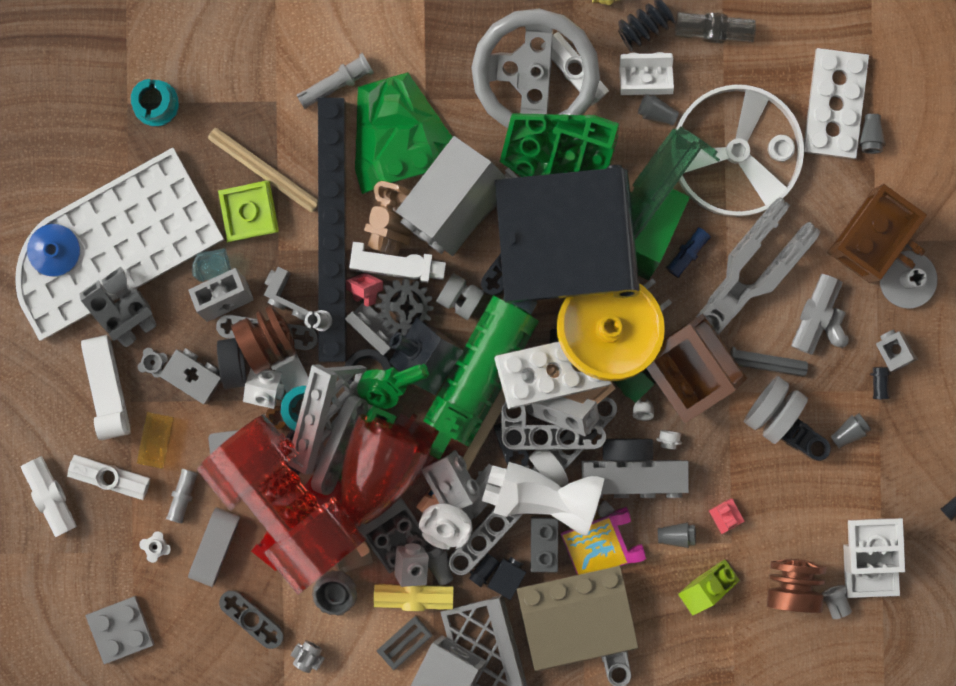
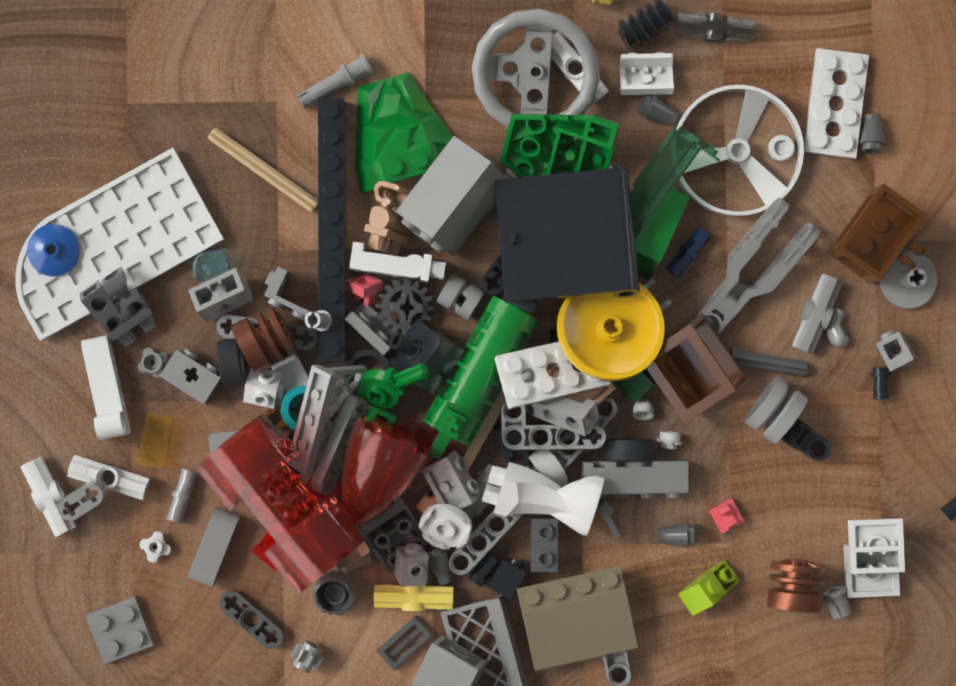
(85, 505): none -> light grey beam
(167, 109): teal piece -> none
(248, 211): lime tile -> none
(603, 545): flag -> none
(852, 430): dark grey cone -> none

